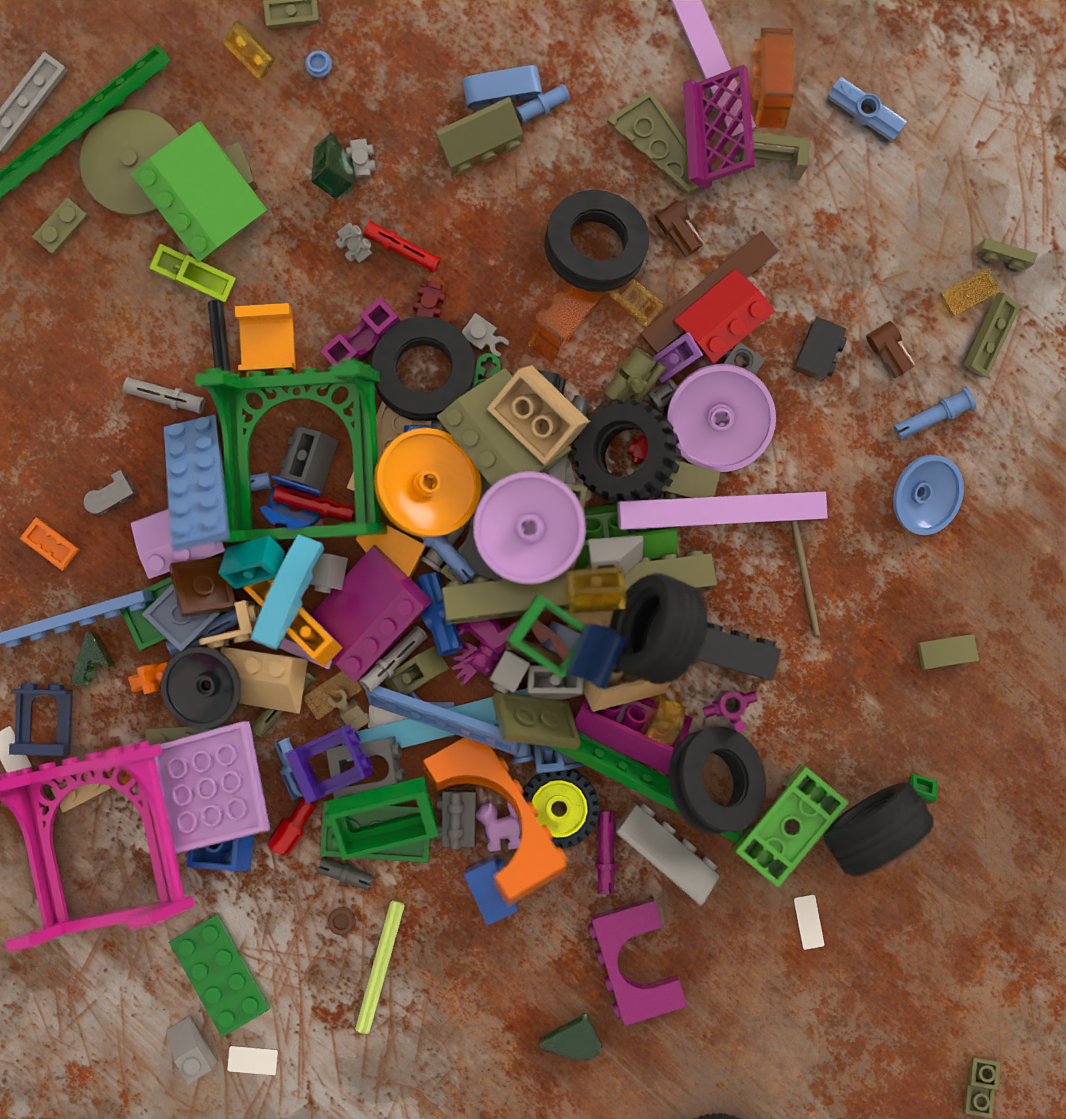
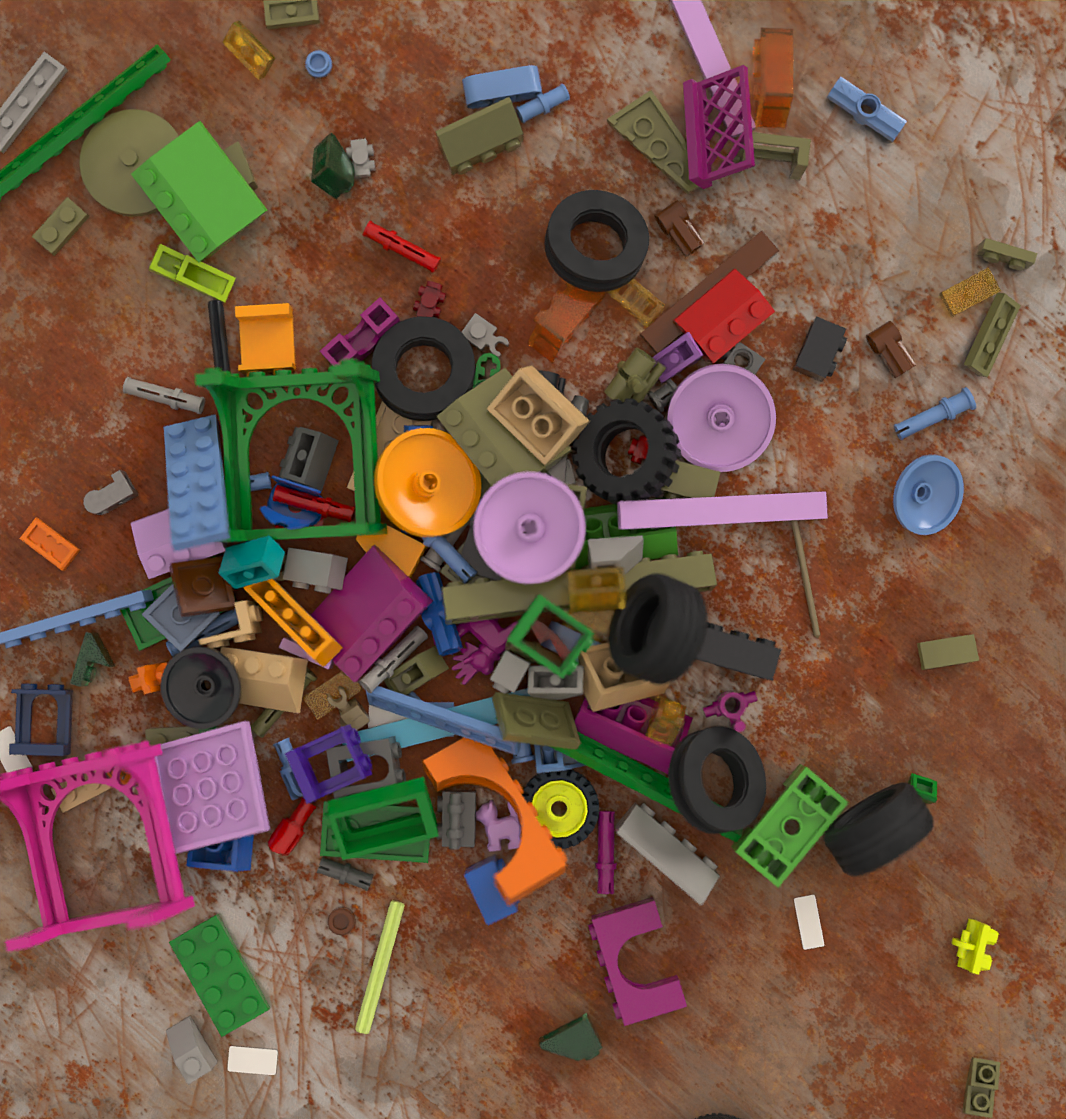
(286, 592): medium azure slope -> none
(355, 241): light grey piece -> none
(596, 655): dark blue panel -> none
(973, 945): none -> neon yellow hips

